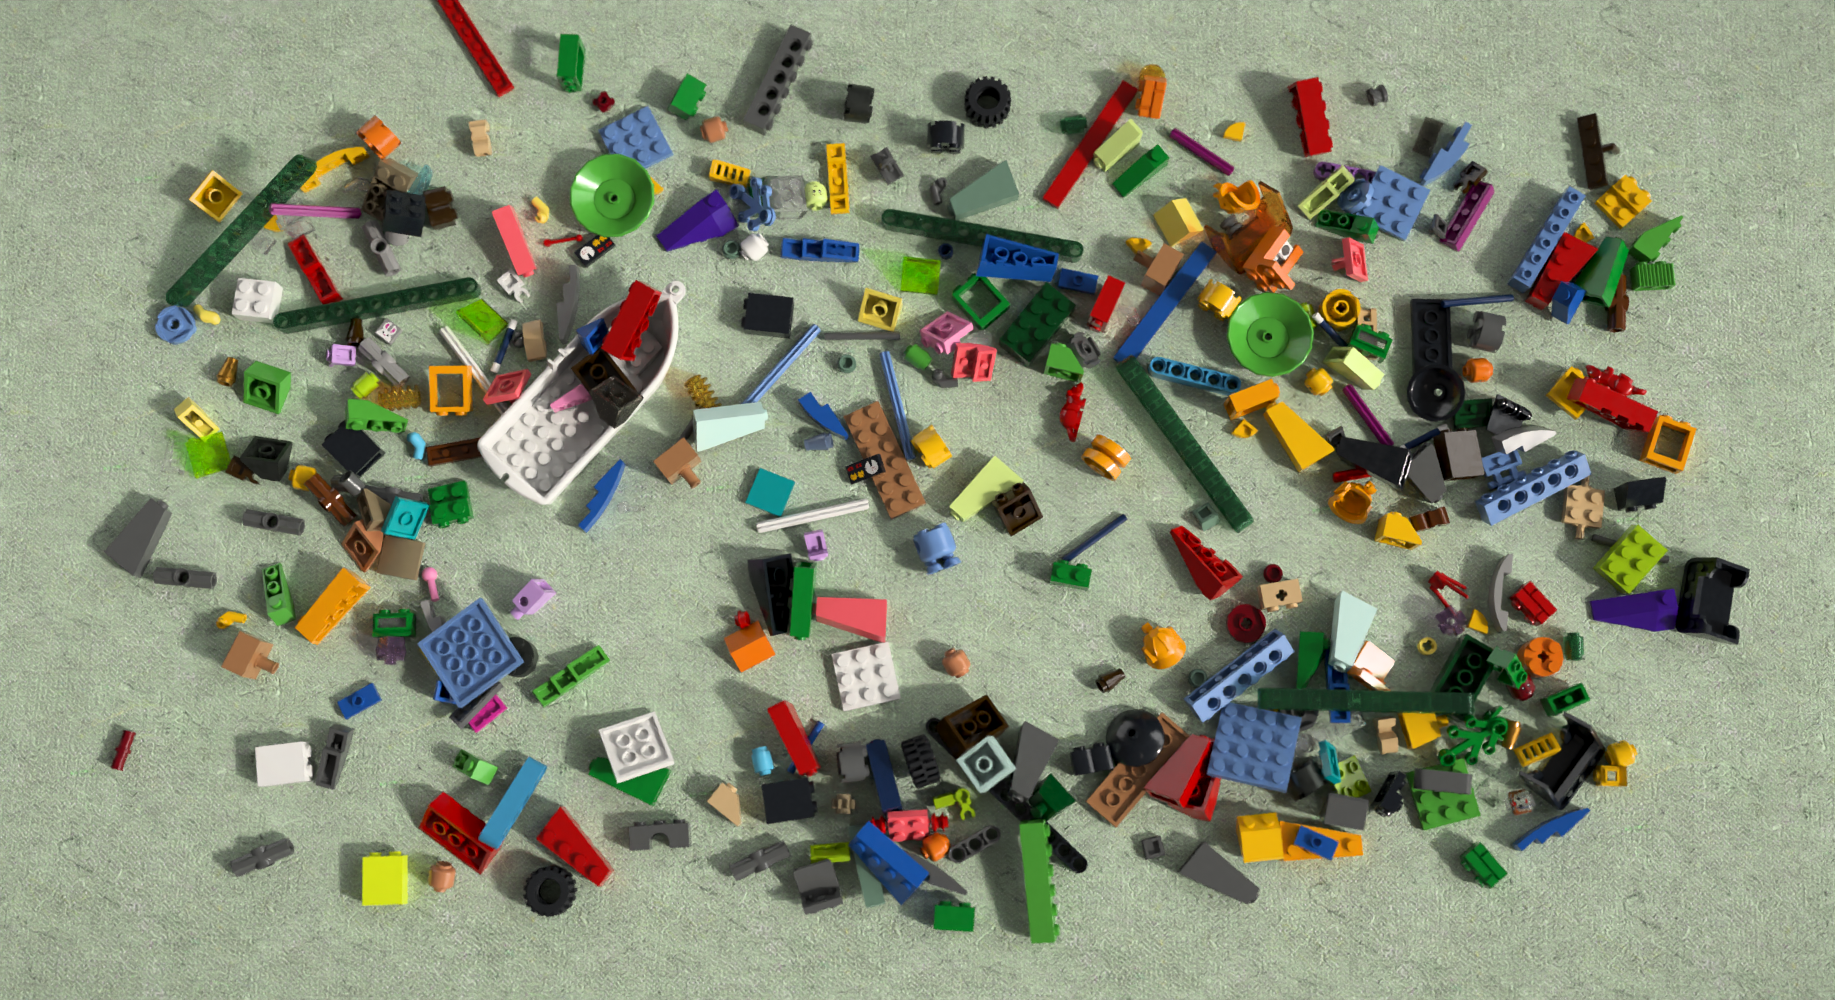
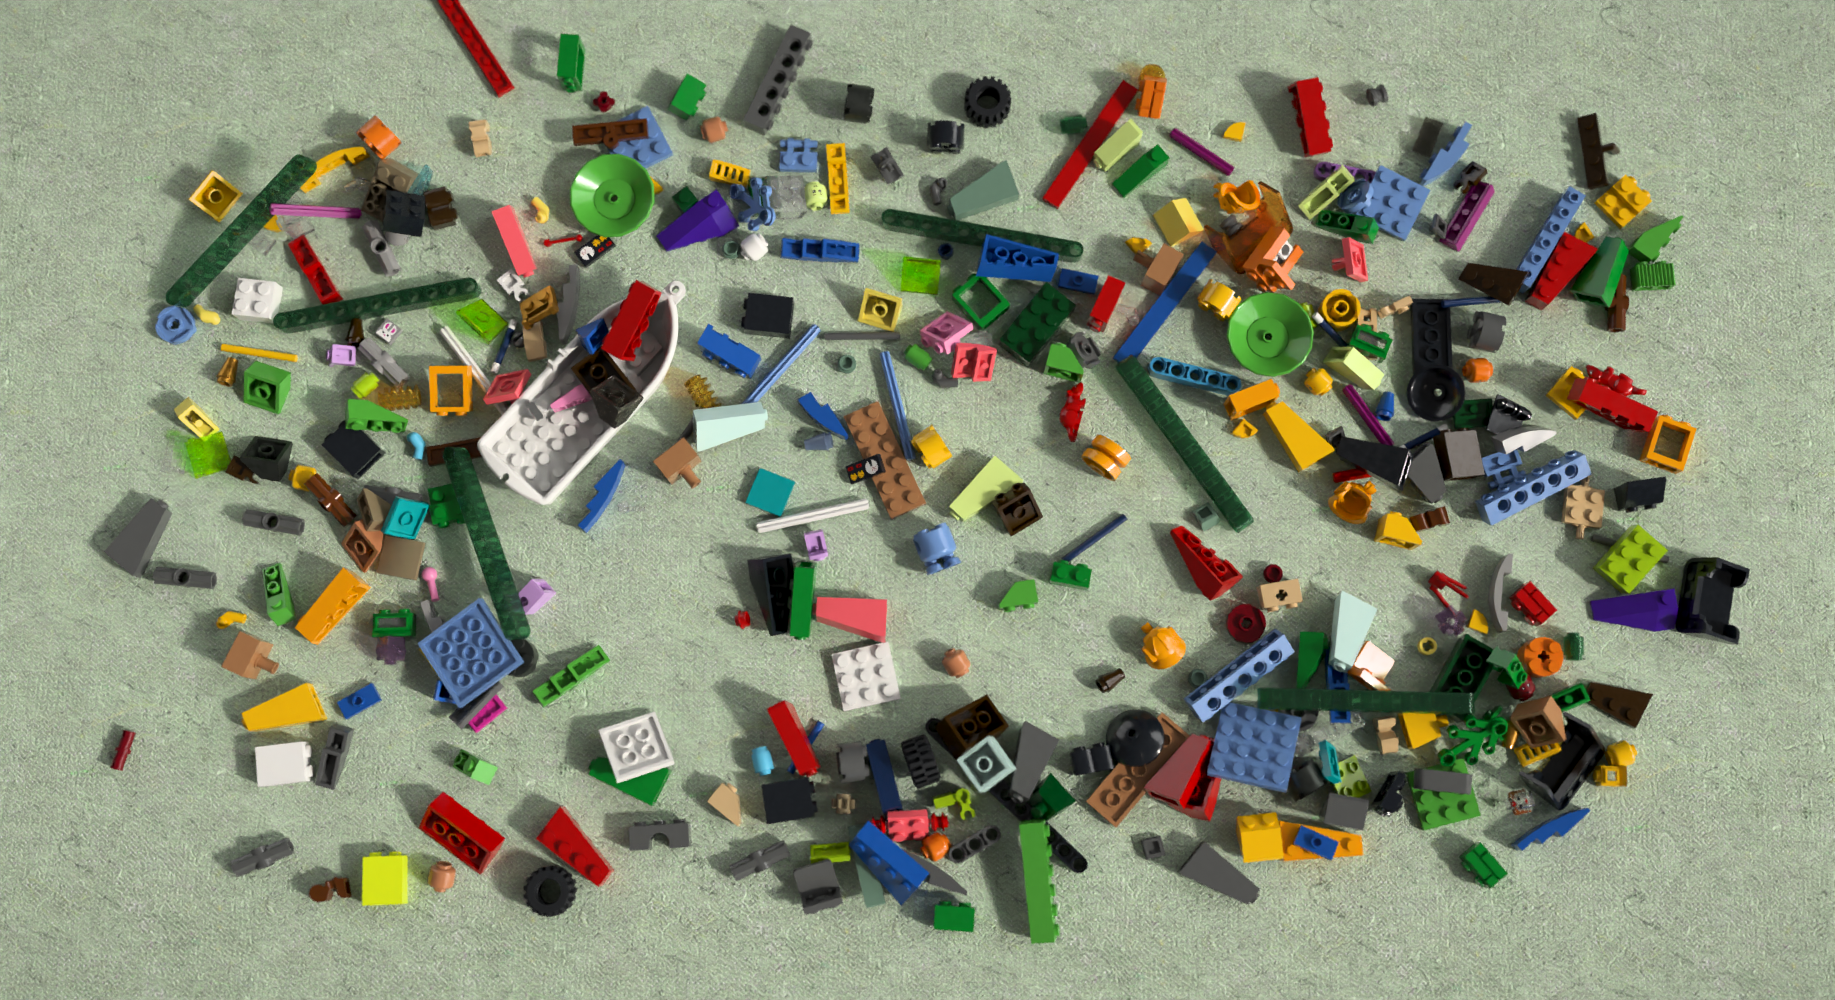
(259, 352): none -> yellow bar
(288, 709): none -> yellow slope
(325, 891): none -> reddish brown leg
(347, 483): dark grey piece -> none
(486, 543): none -> clear green beam
(512, 803): dark azure beam -> none
(534, 410): none -> dark grey tile
(538, 307): none -> pearl gold plate
(610, 132): none -> reddish brown hinge
(684, 199): none -> dark green brick
(728, 352): none -> blue wedge
(749, 646): orange slope -> none
(798, 161): none -> medium blue plate
(1021, 594): none -> bright green slope
(1385, 408): none -> blue cone
(1399, 306): none -> tan plate
(1494, 281): none -> dark brown wing
(1539, 722): none -> medium nougat slope
(1566, 301): blue slope -> none
(1618, 702): none -> dark brown wing

